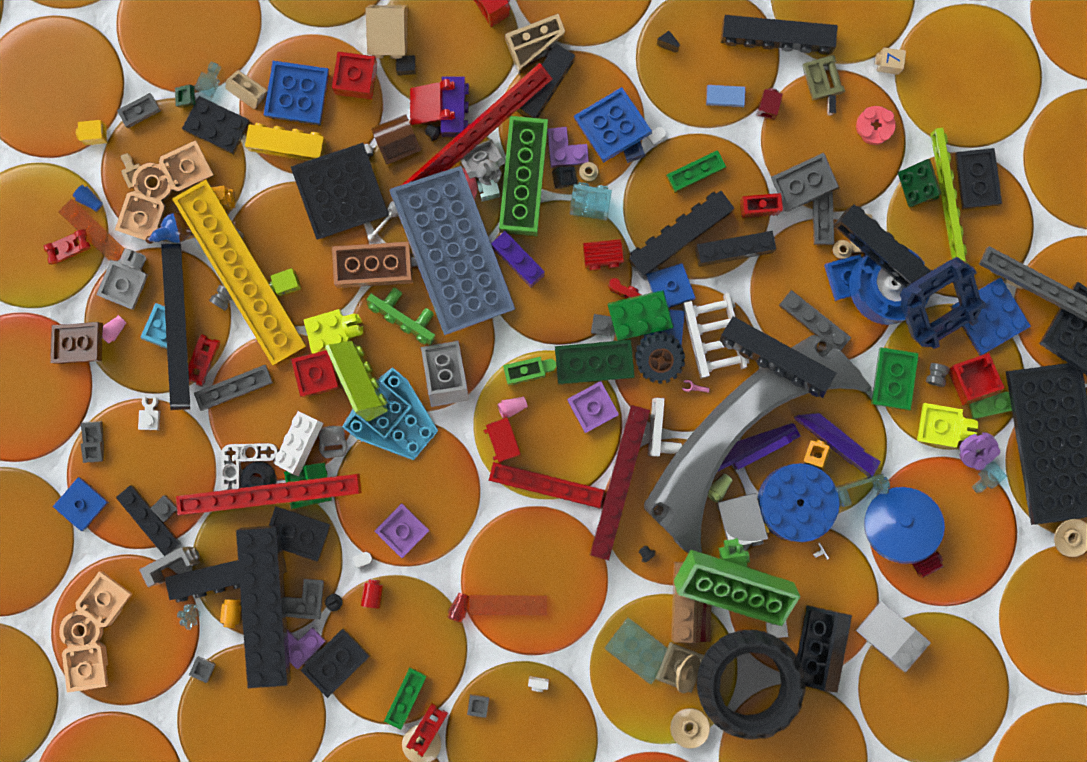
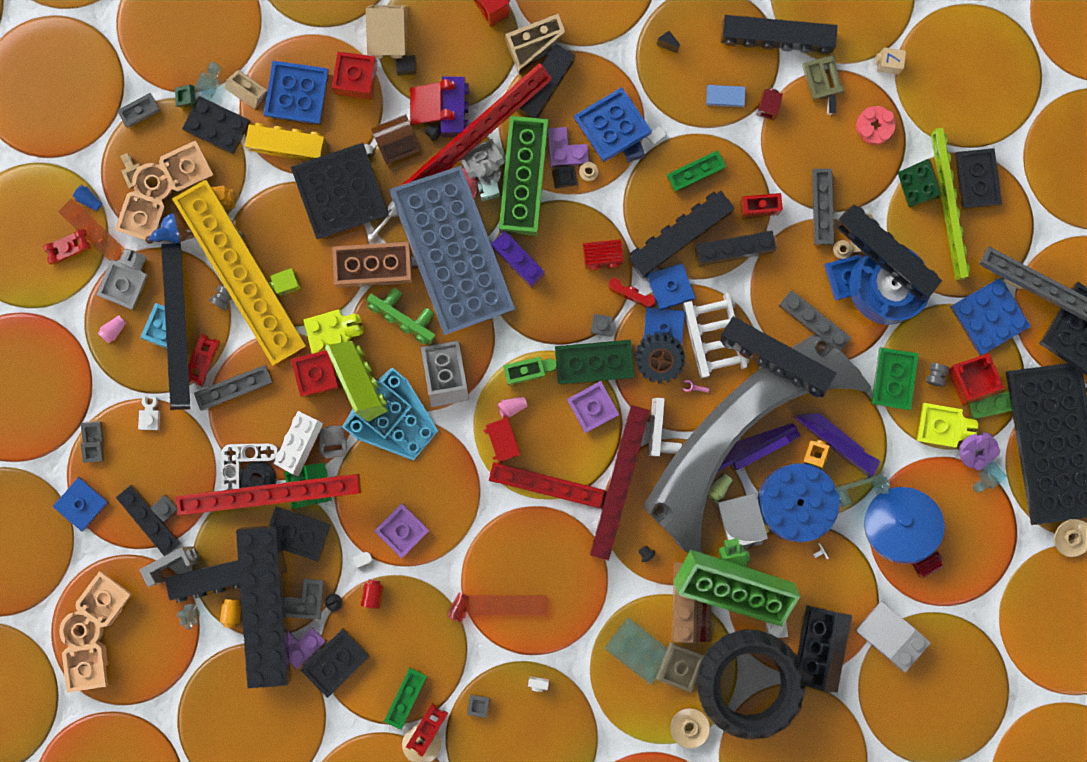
(76, 343): plate -> none
(92, 132): yellow brick -> none
(202, 669): dark grey plate -> none
(590, 201): clear light blue brick -> none
(640, 315): green plate -> none
(687, 673): tan dish -> none
(805, 182): dark grey plate -> none
(914, 298): dark blue plate -> none

